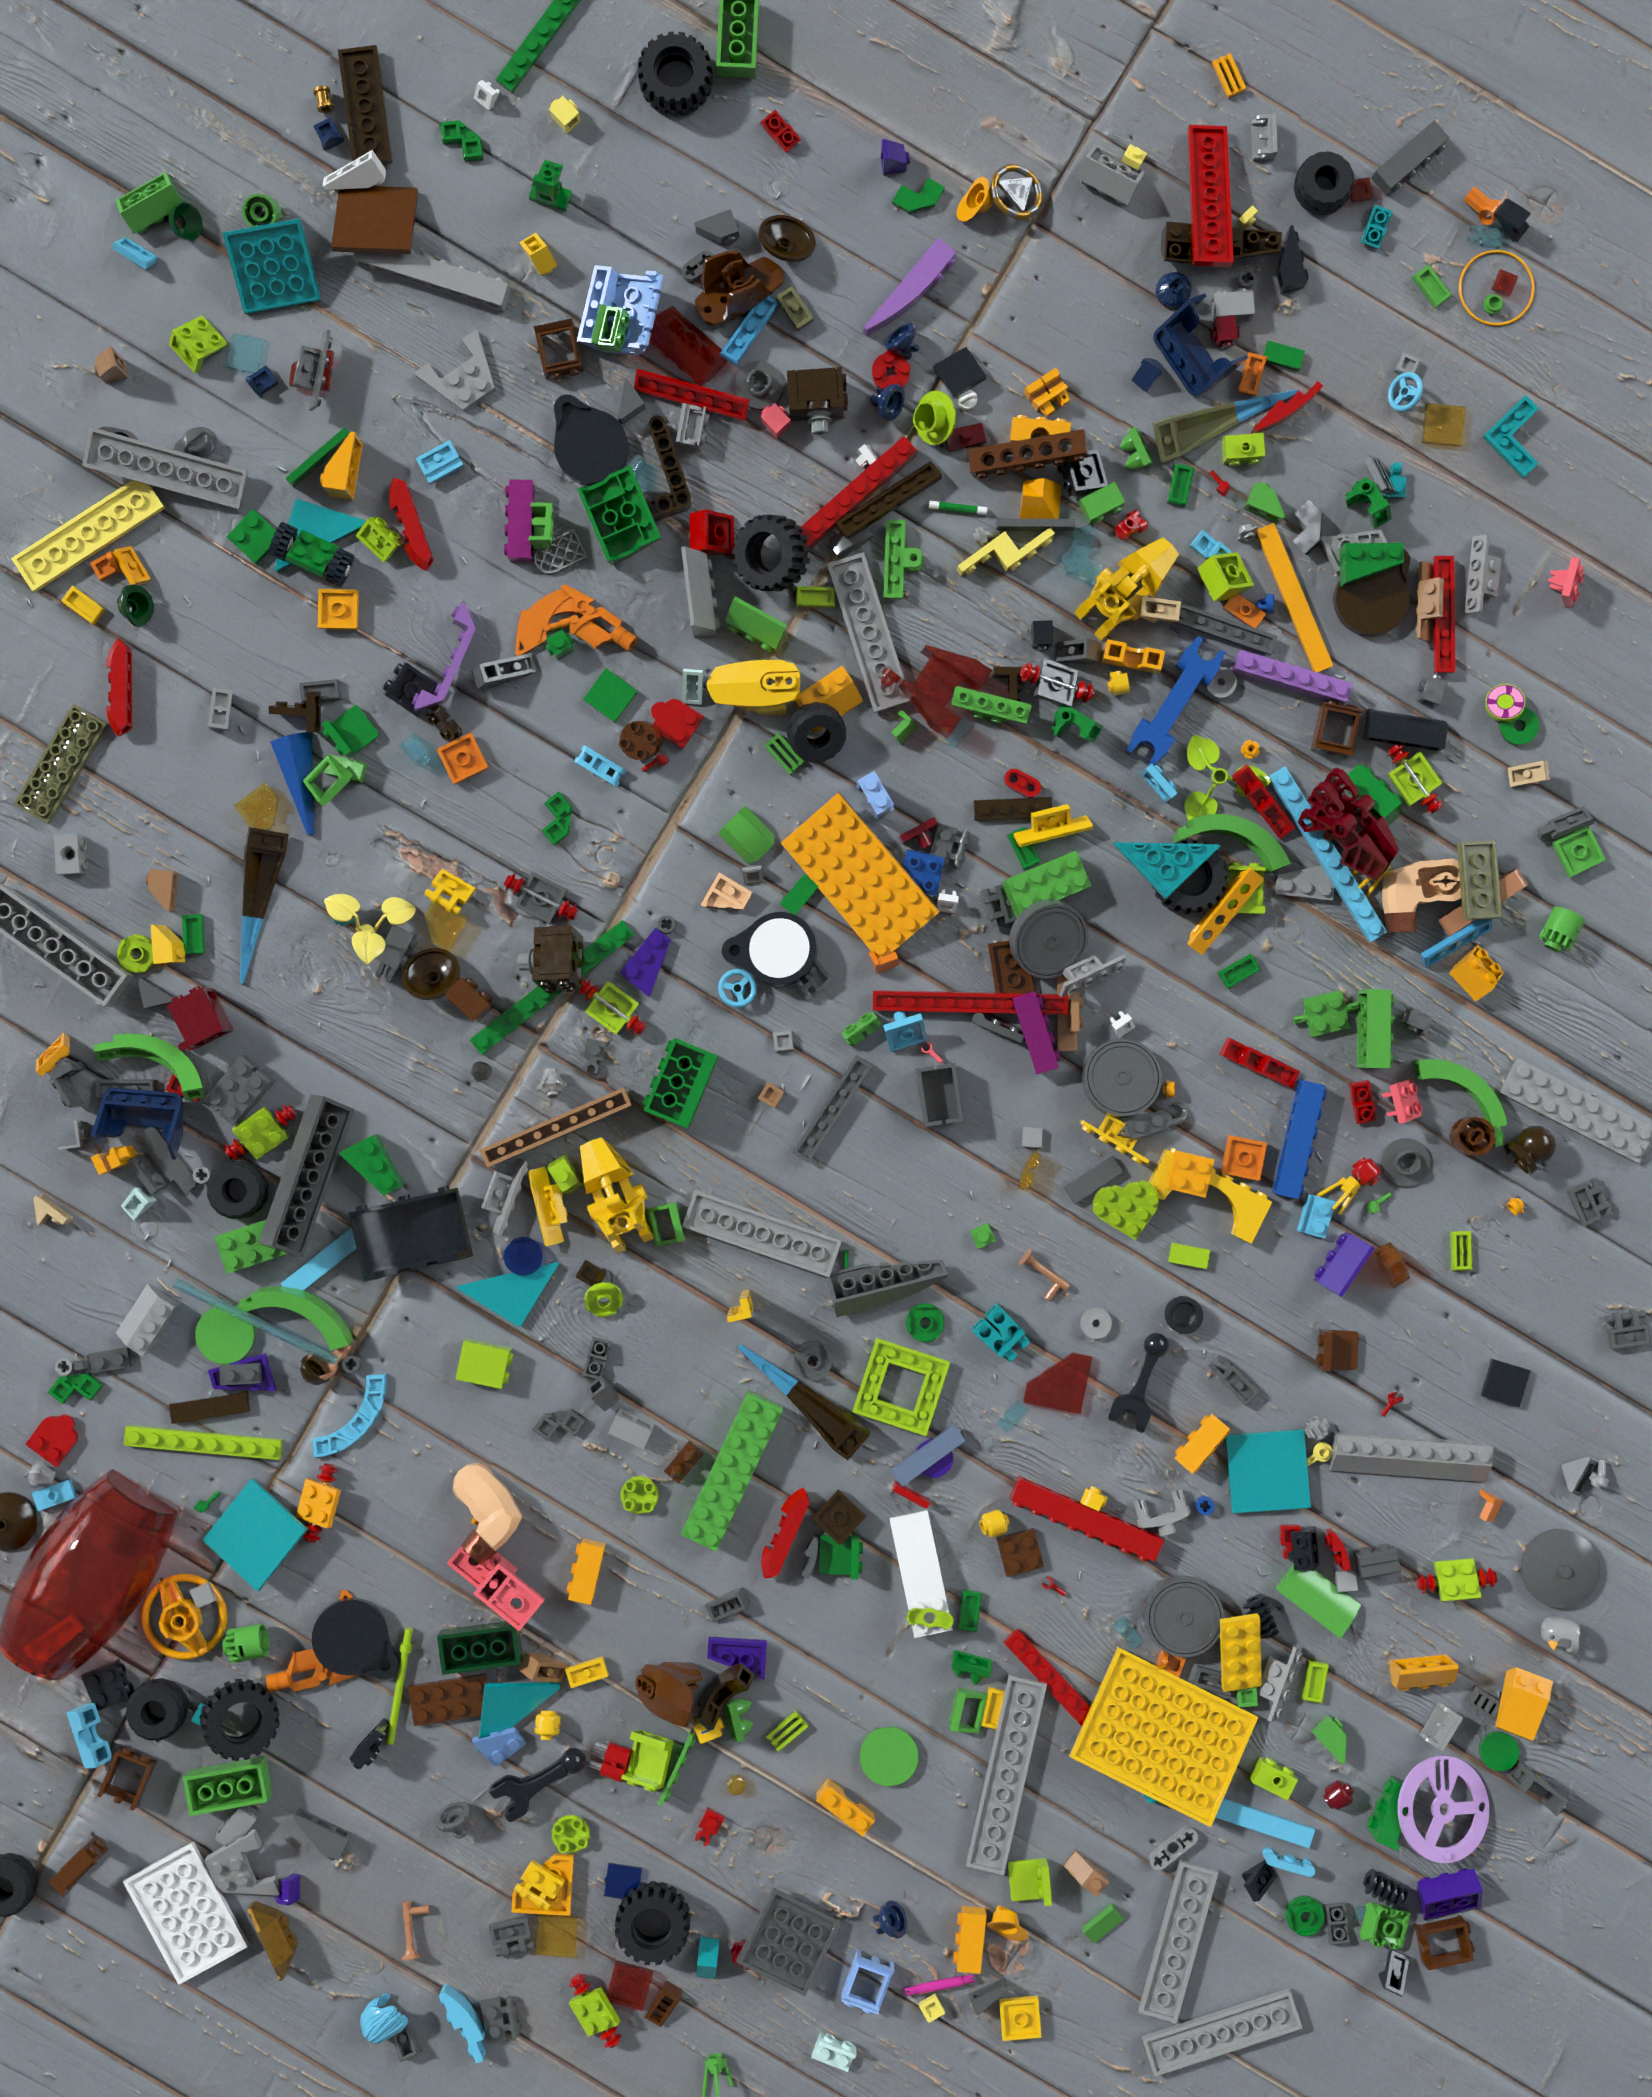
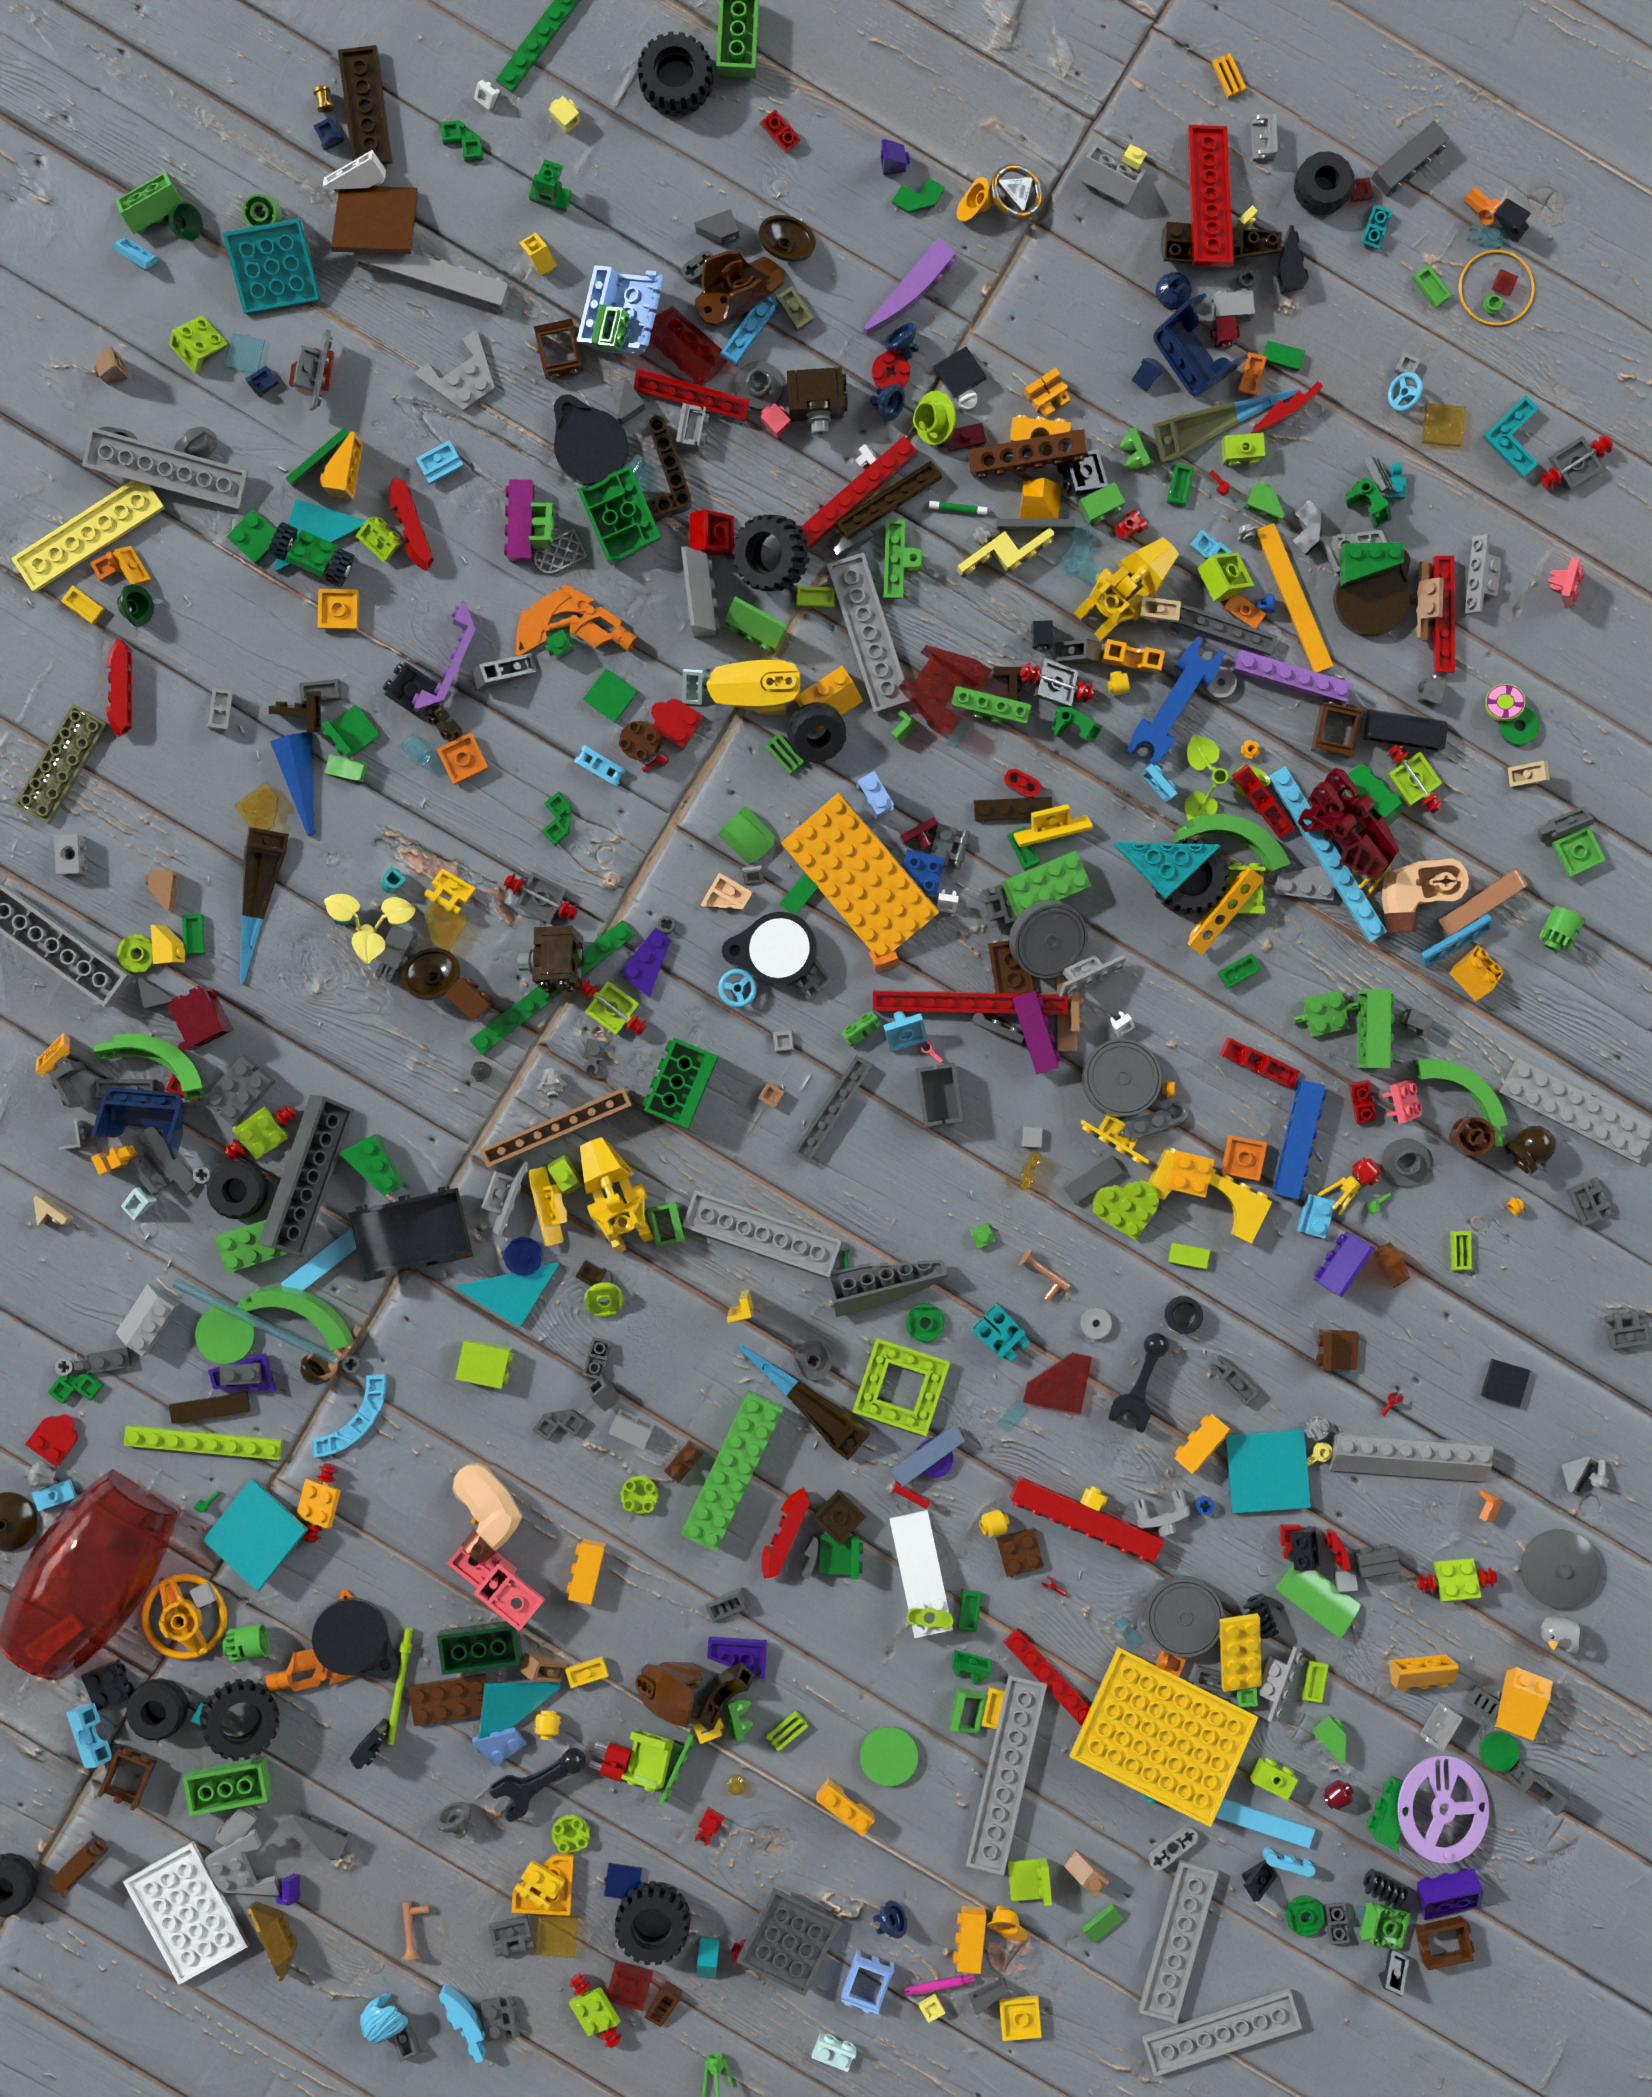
(344, 775): bright green tile -> none
(392, 880): none -> teal plate
(888, 673): clear red tile -> none
(1479, 880): olive tile -> none
(1576, 462): none -> dark grey plate

